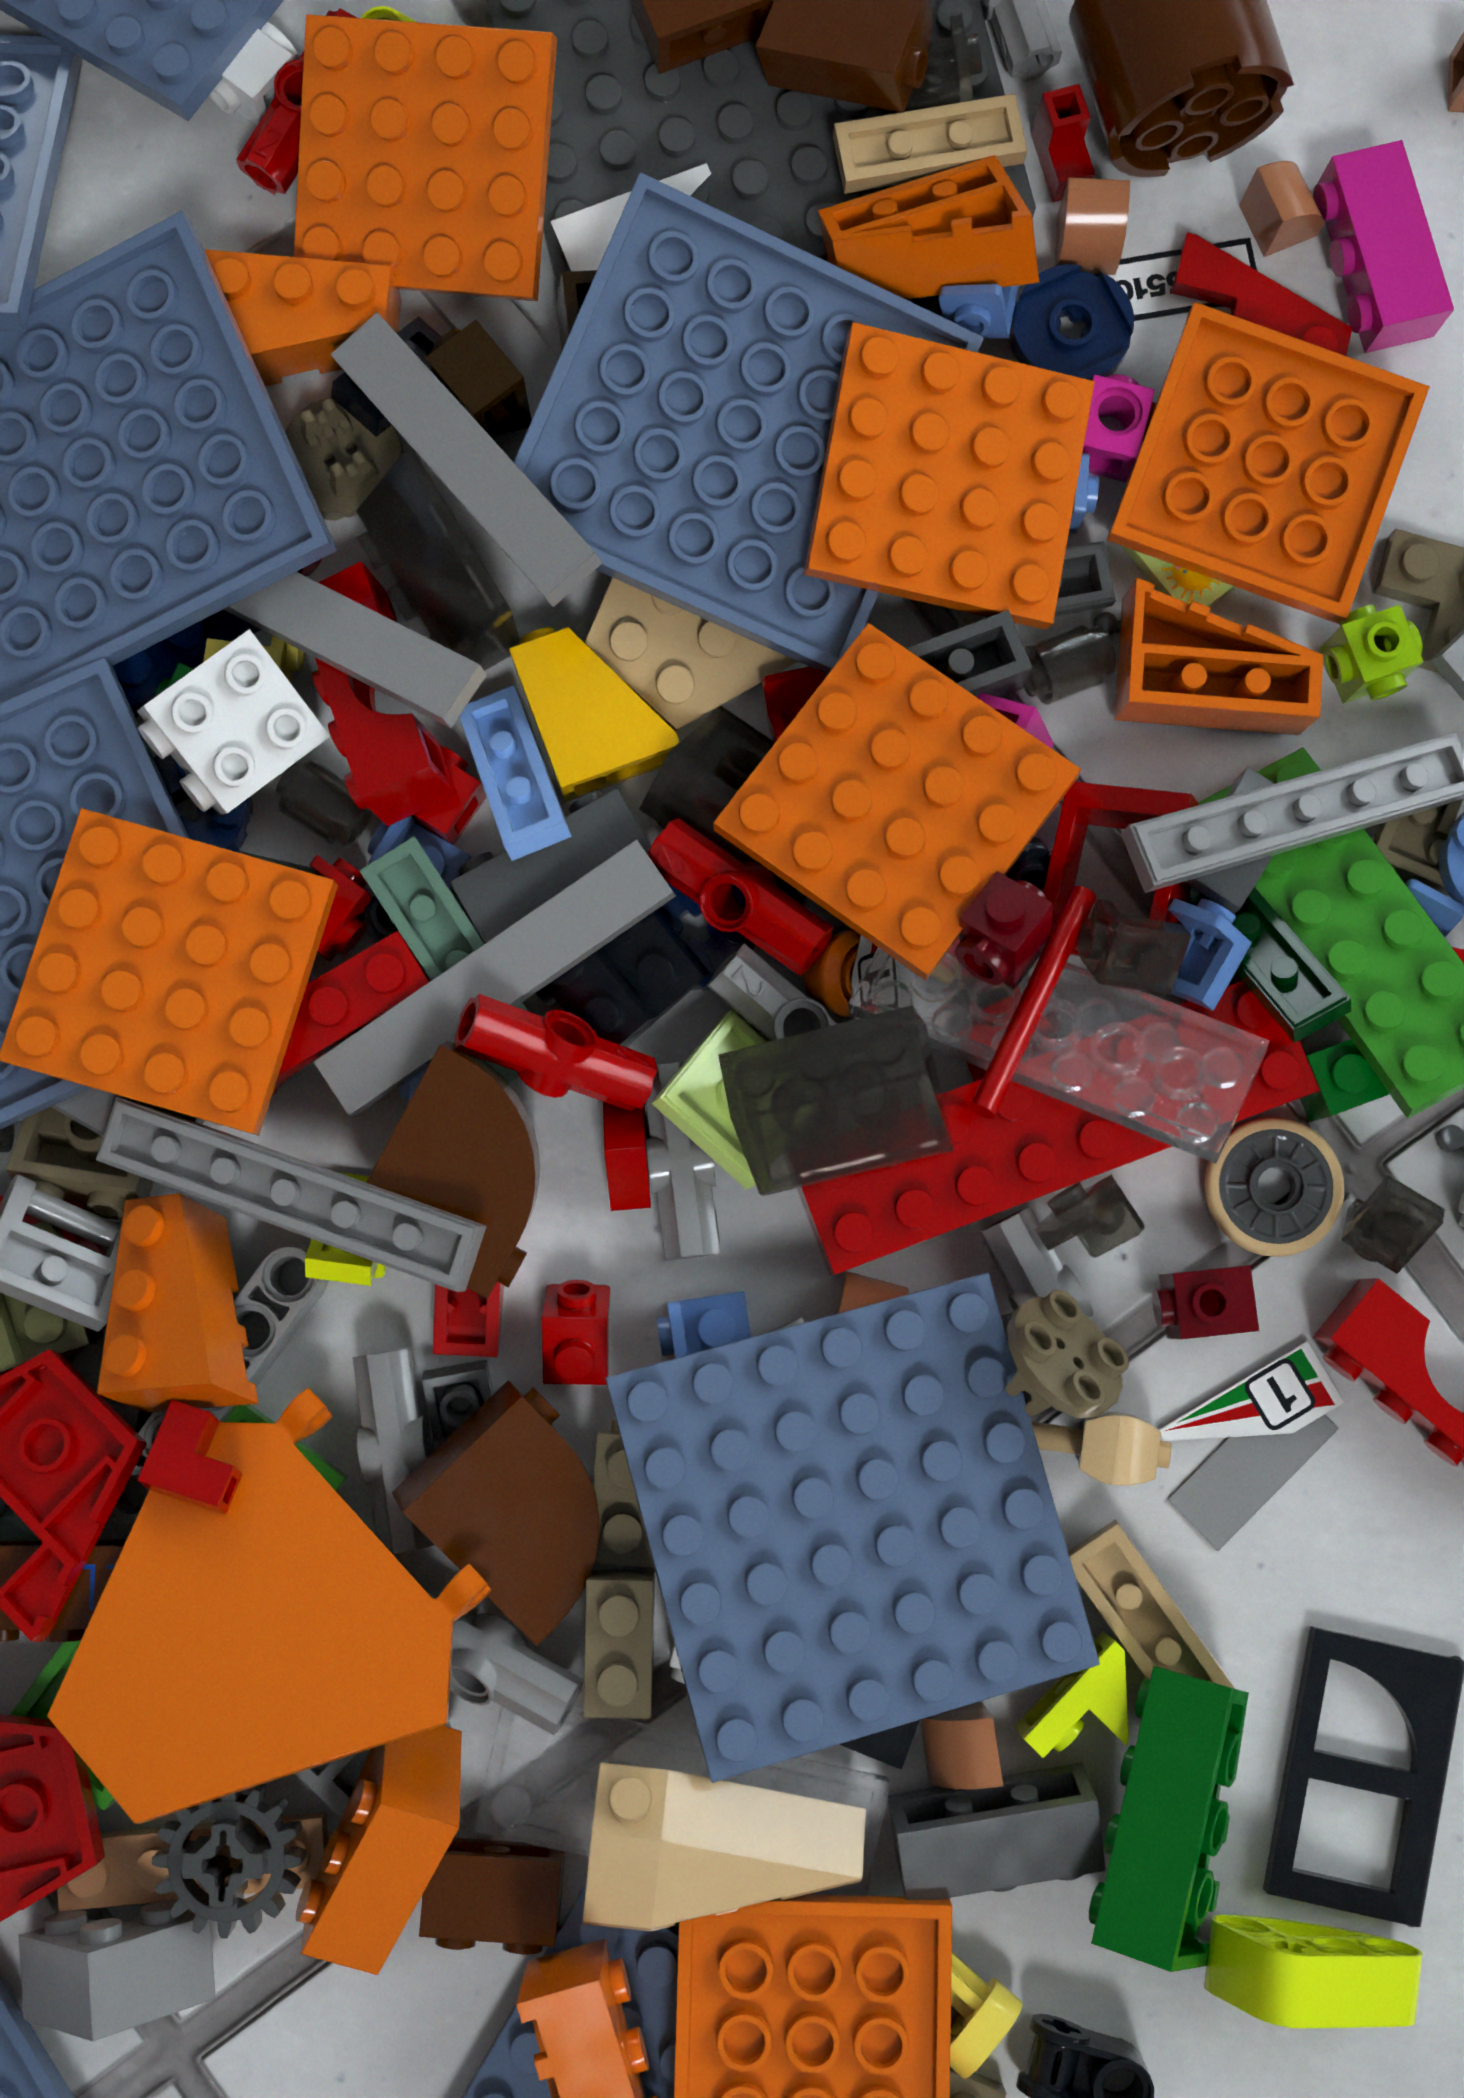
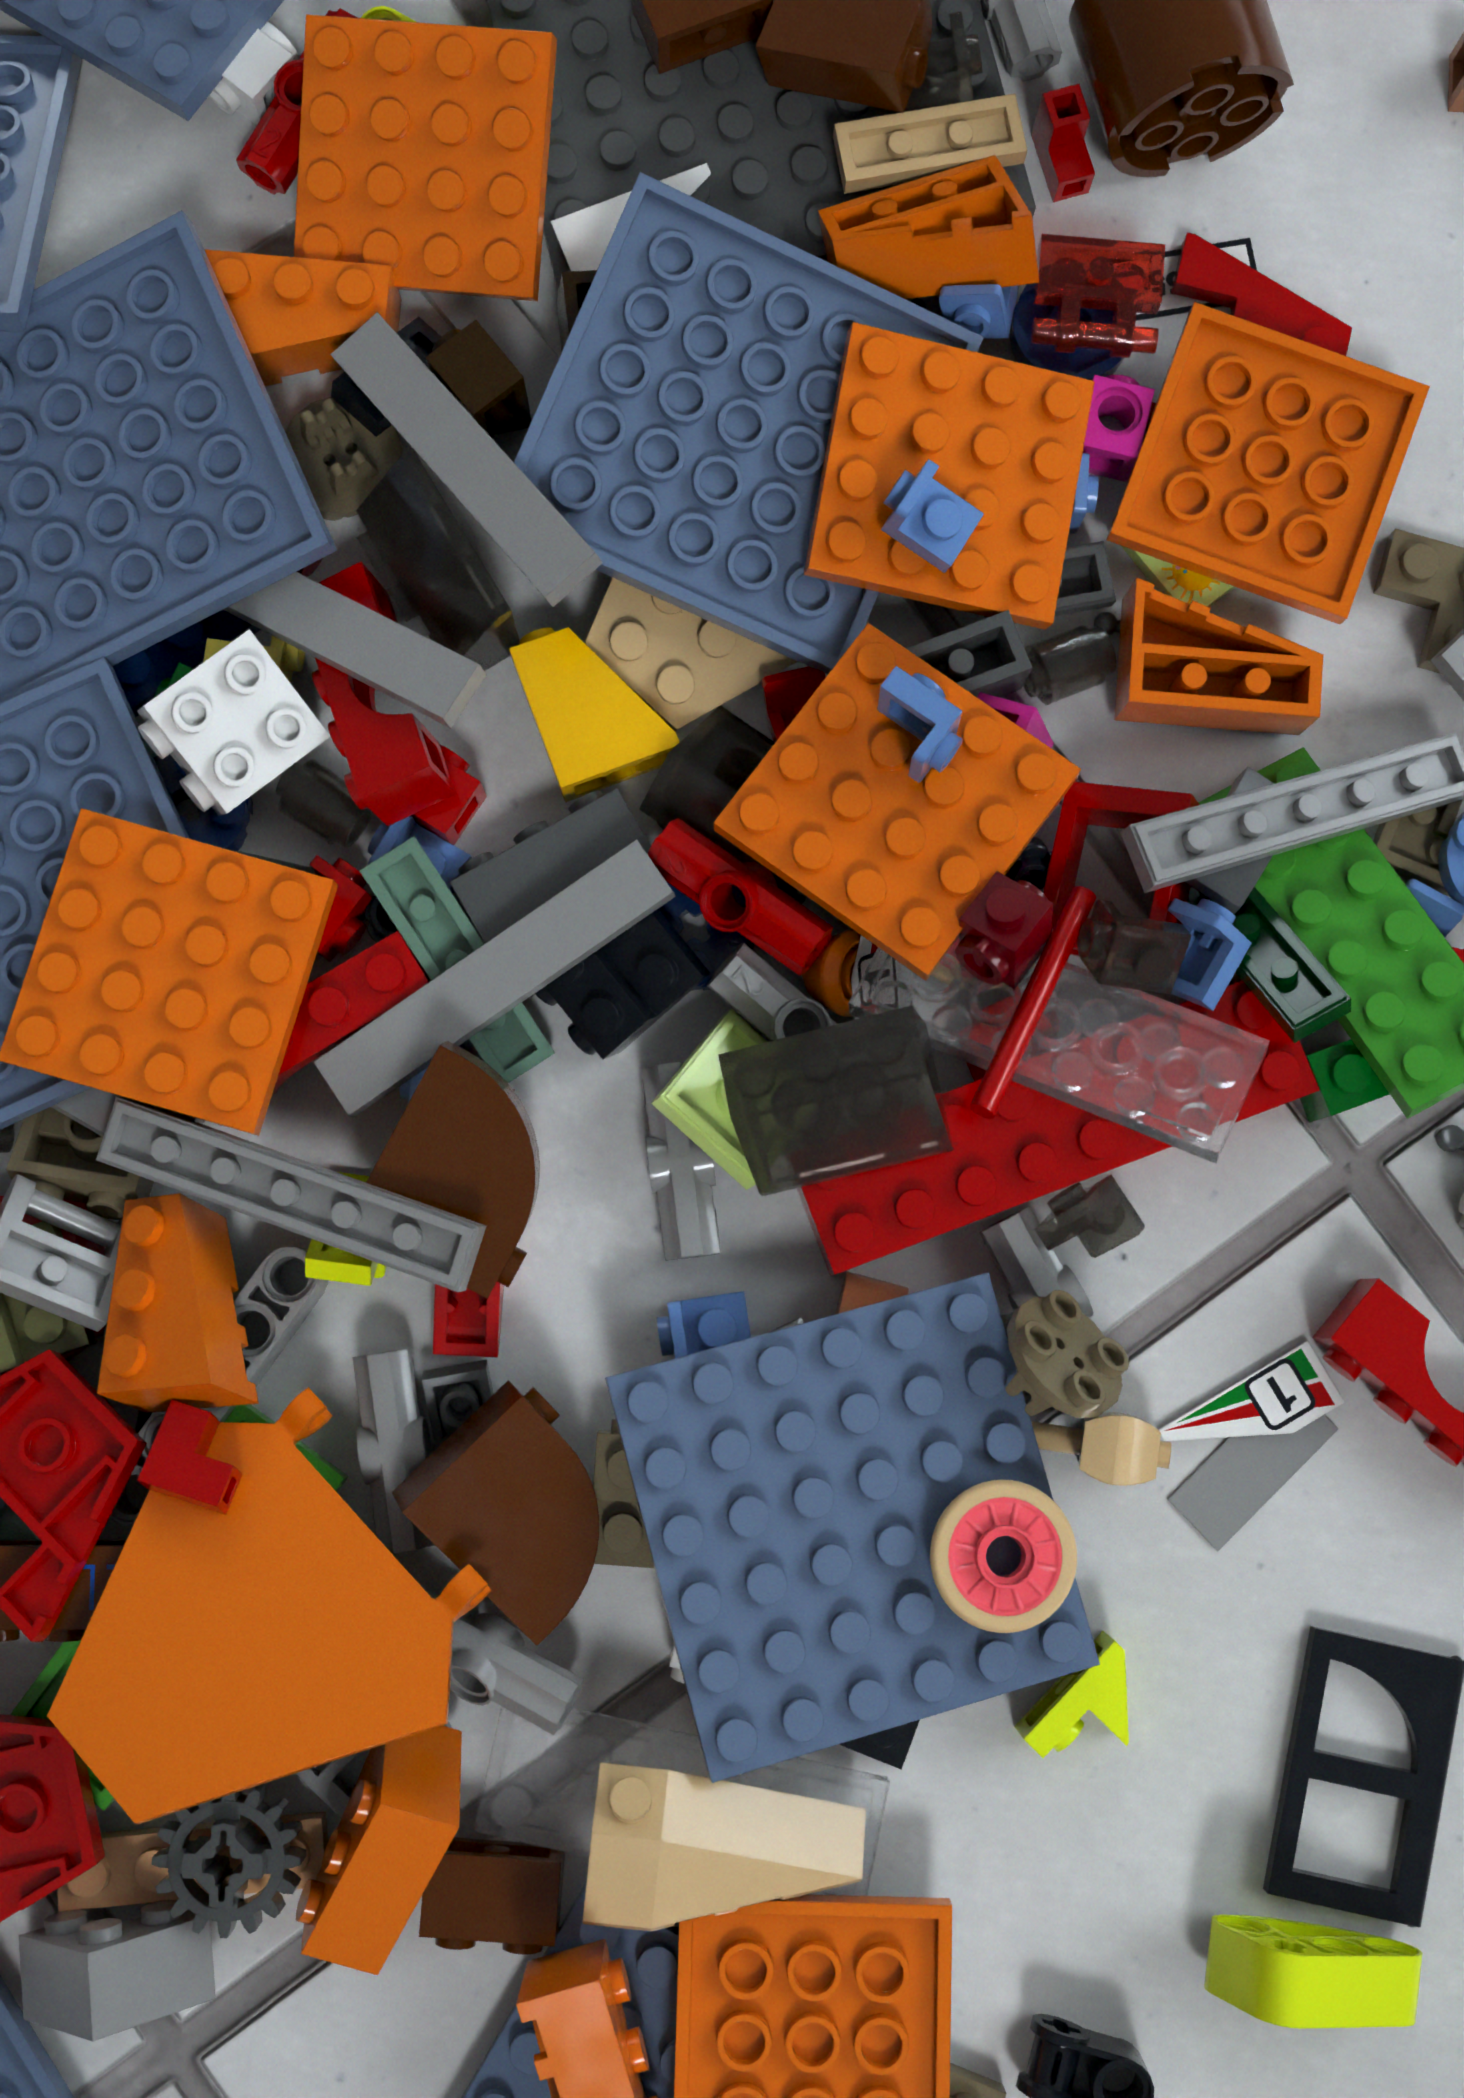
(513, 773): light blue plate -> none
(555, 1053): red piece -> none
(575, 1333): red bracket -> none
(619, 1644): dark tan brick -> none
(626, 1158): red piece -> none
(923, 711): none -> medium blue bracket
(929, 517): none -> medium blue bracket
(962, 1748): nougat brick -> none
(983, 2018): light yellow piece -> none
(997, 1837): dark grey brick -> none
(1045, 1566): none -> wheel
(1092, 224): nougat brick -> none
(1102, 277): none -> clear red plate
(1140, 1607): tan plate -> none
(1169, 1822): green wedge -> none
(1206, 1302): dark red brick -> none
(1280, 208): nougat brick -> none
(1313, 1177): dark grey wheel -> none
(1372, 653): lime brick -> none
(1382, 247): dark pink brick -> none
(1391, 1224): clear smoke bracket -> none

